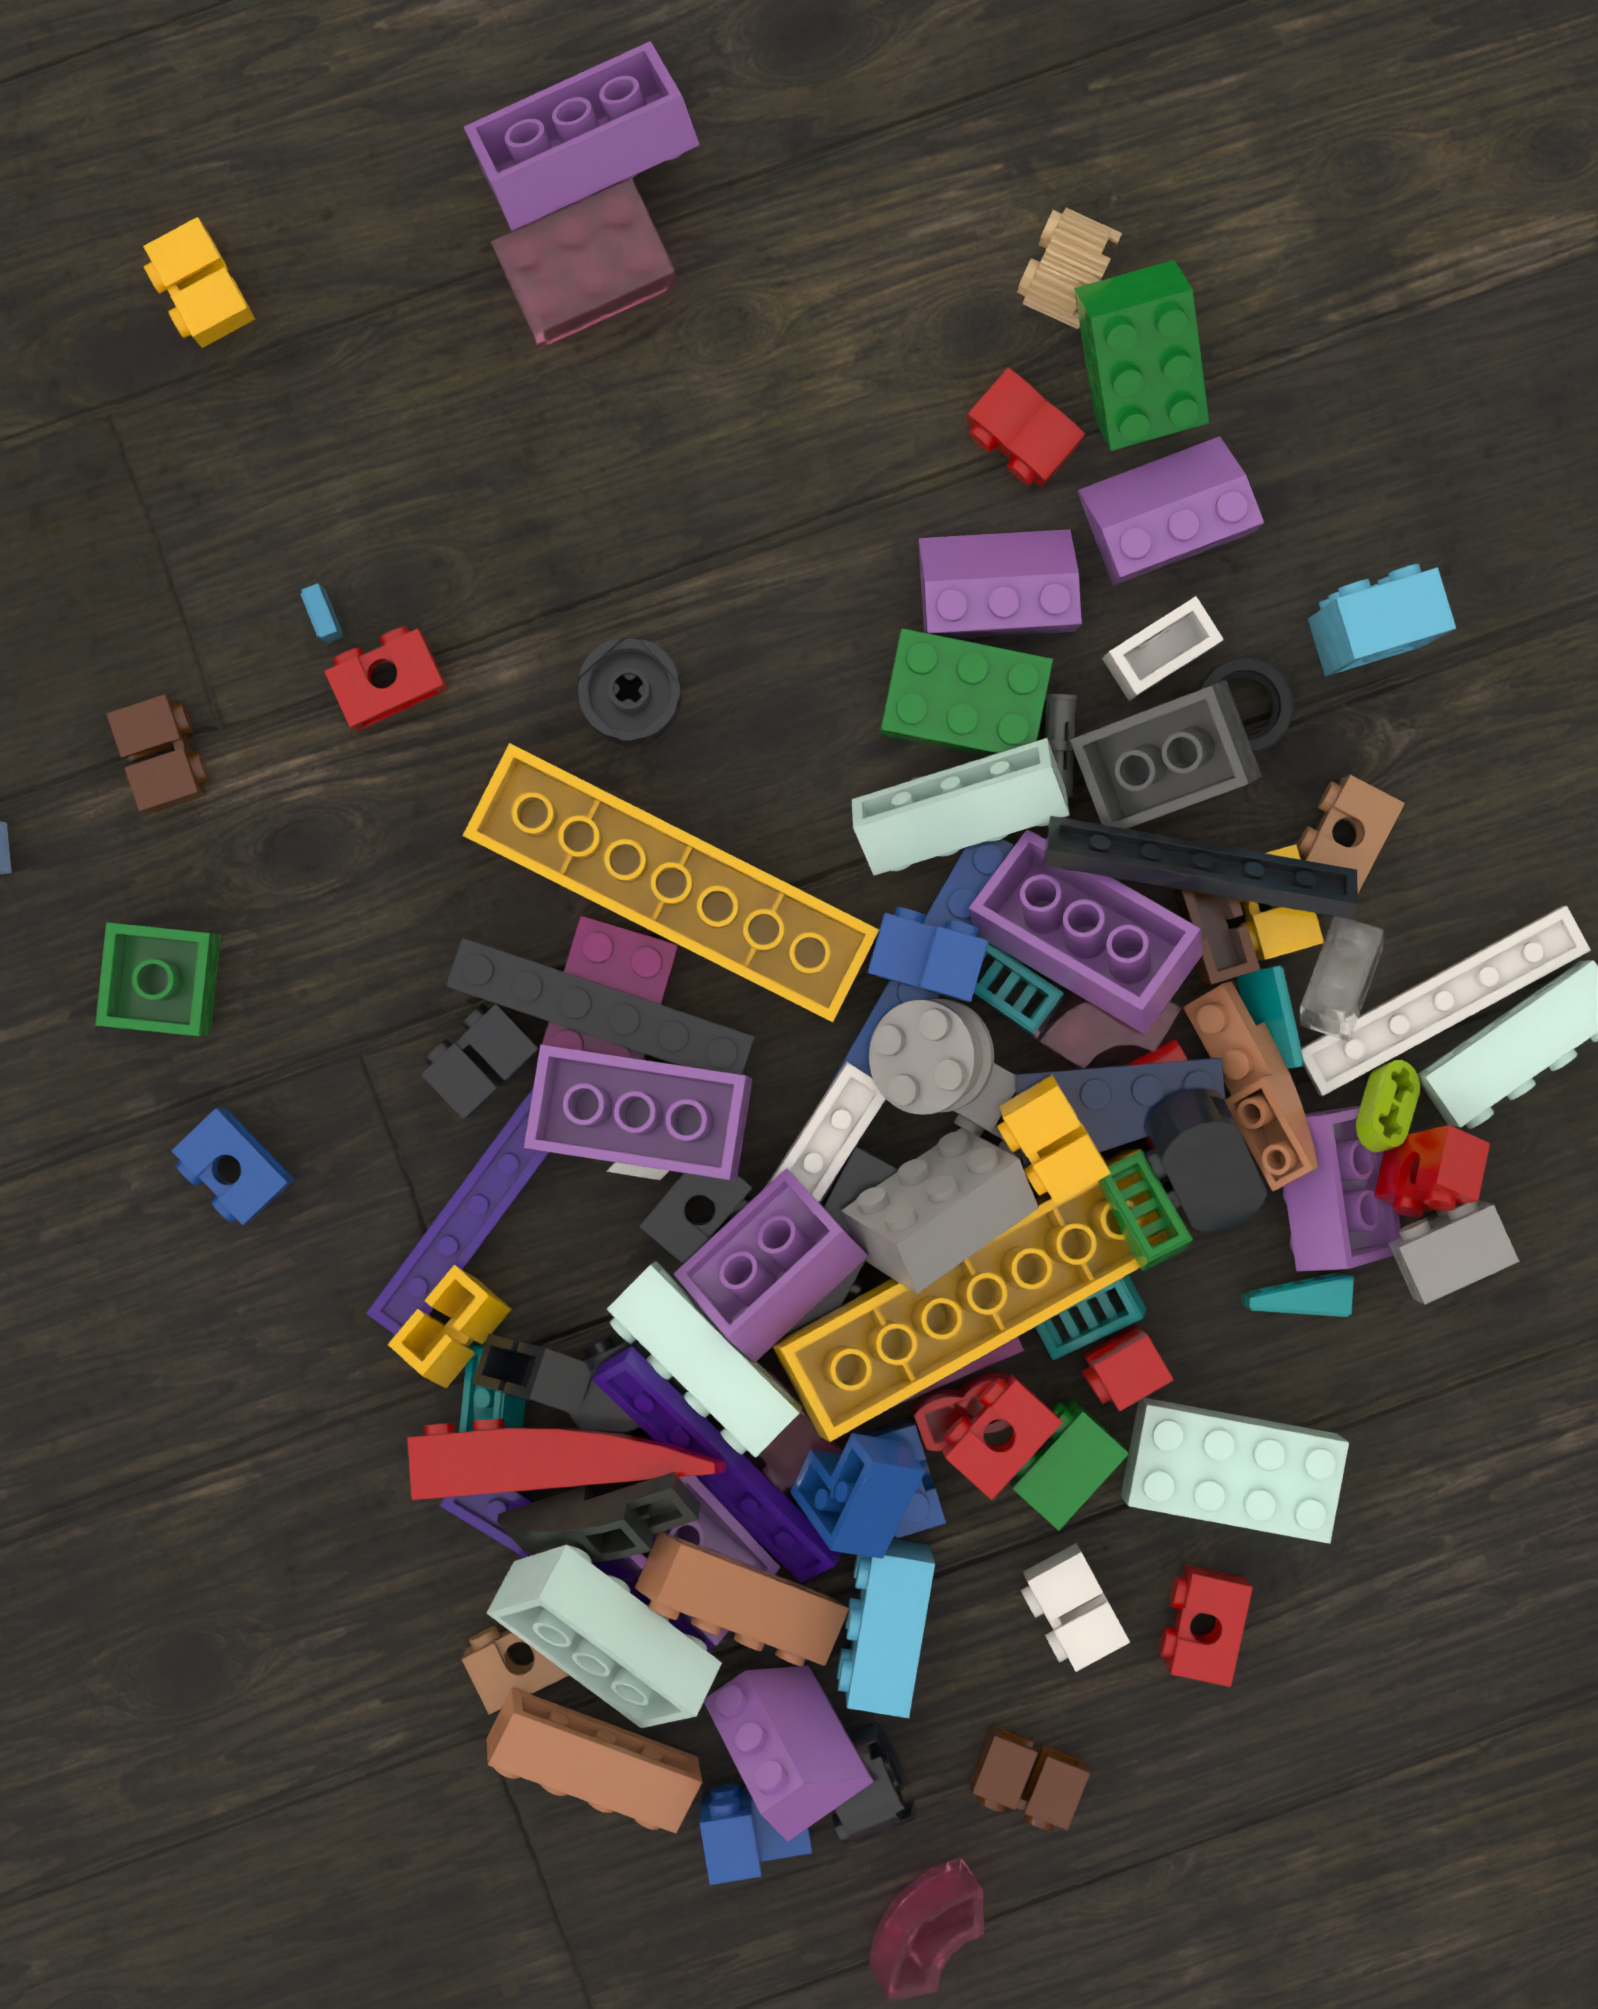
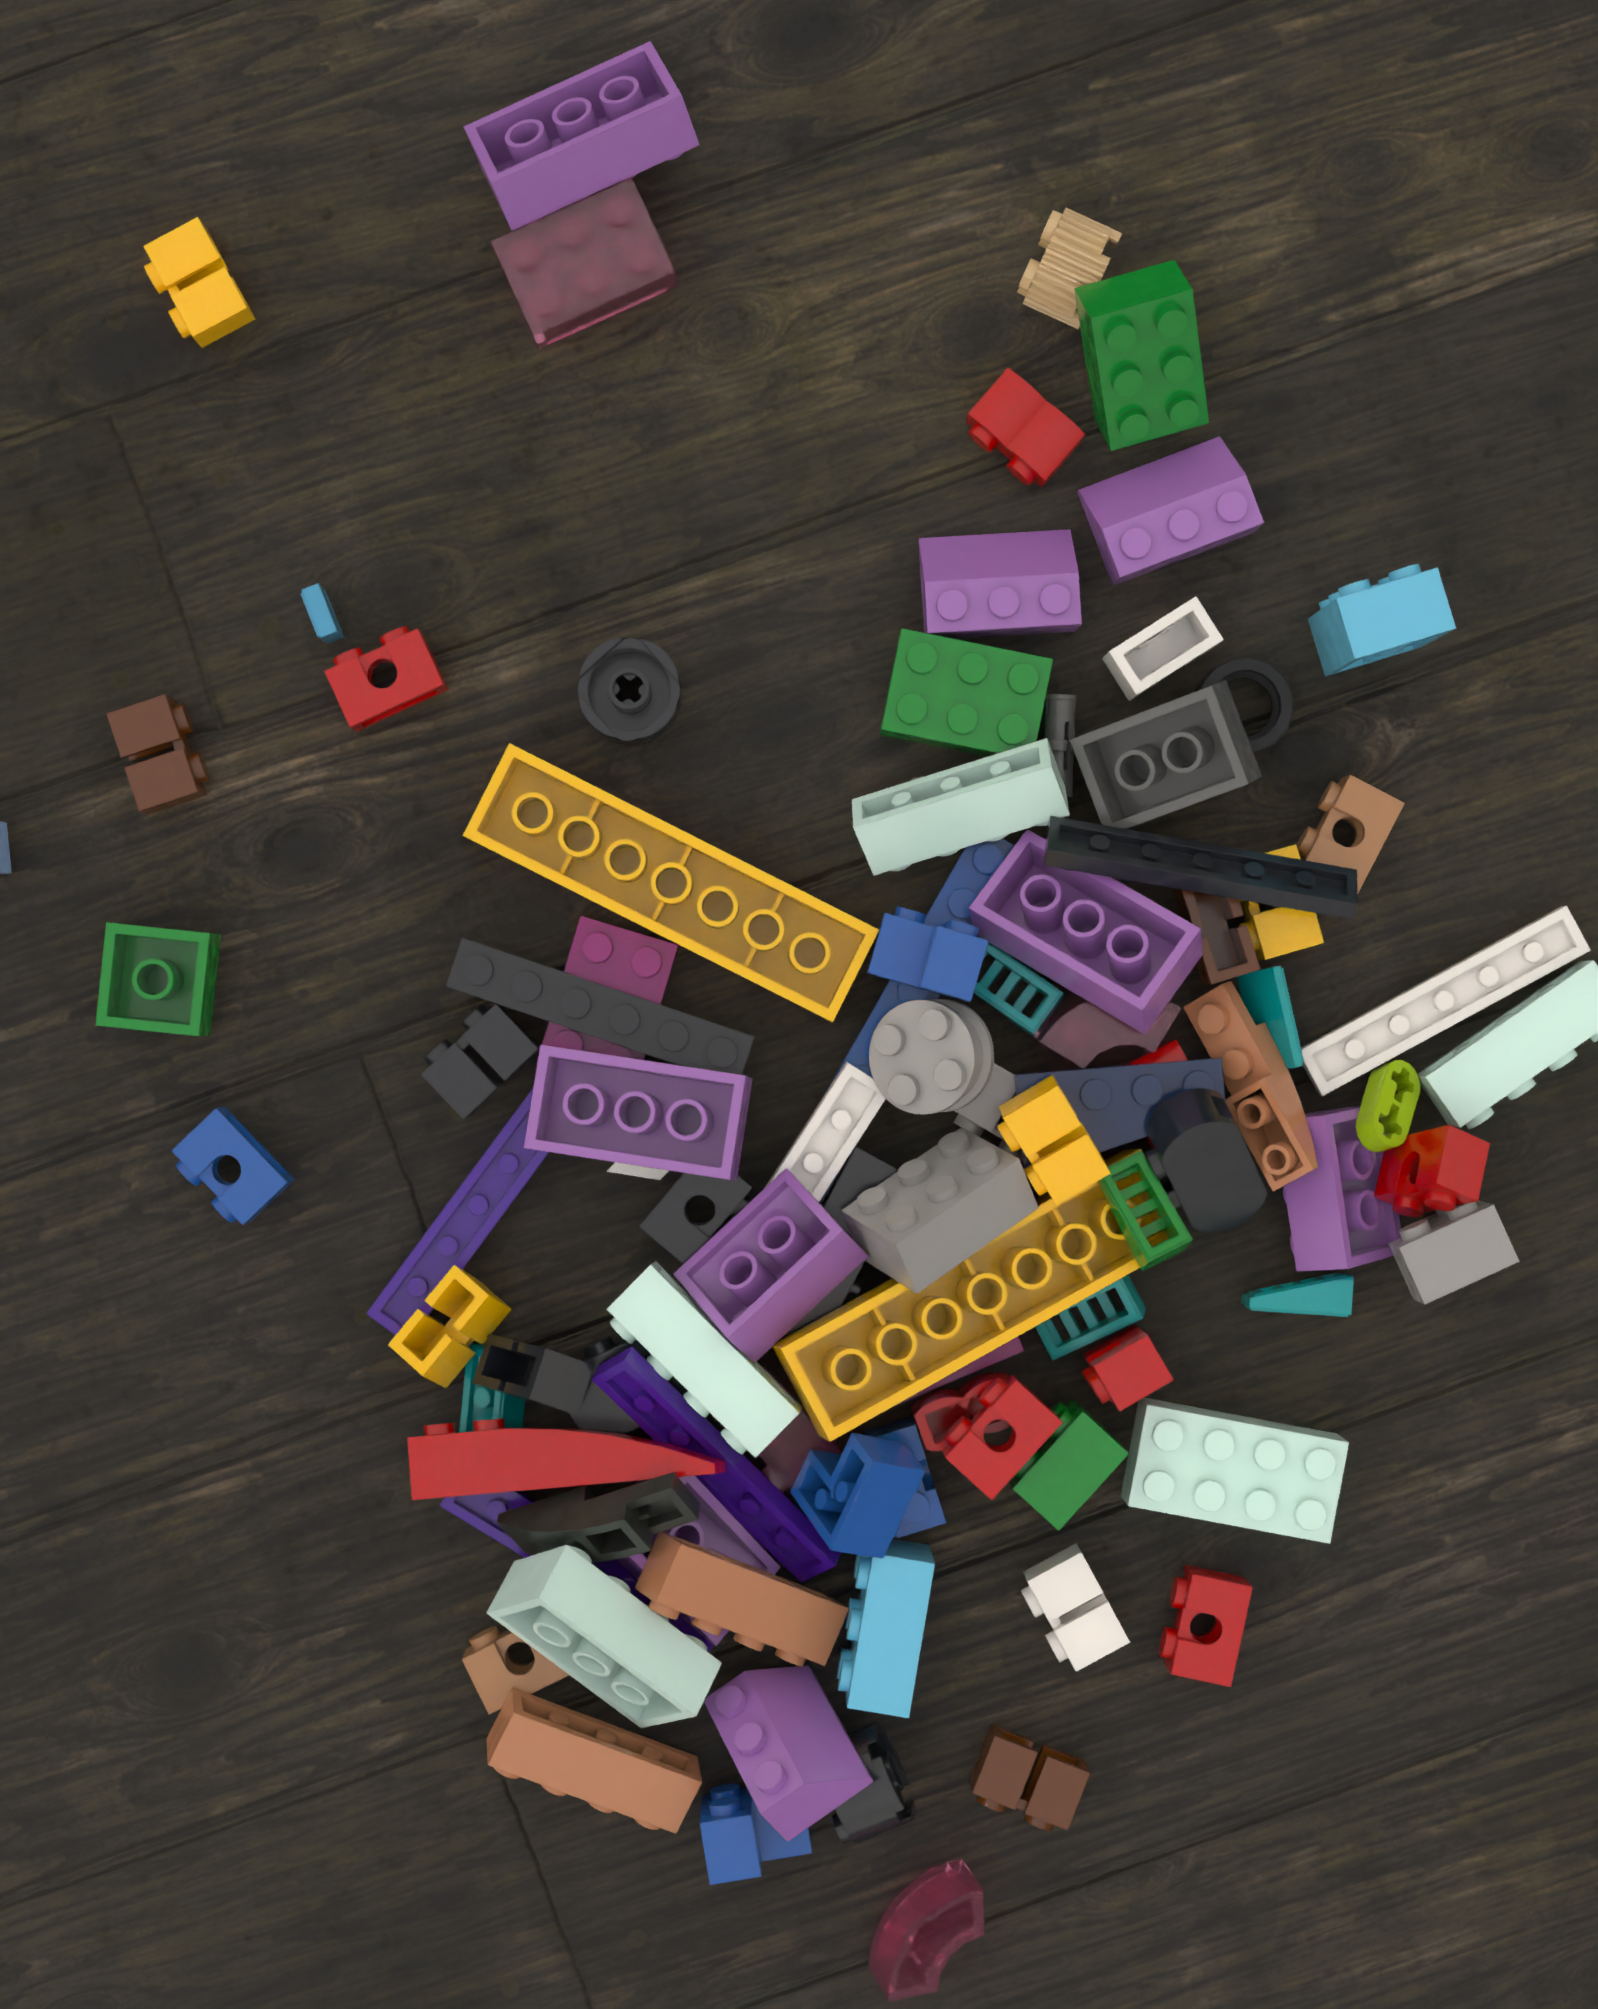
(1341, 978): clear brick -> none

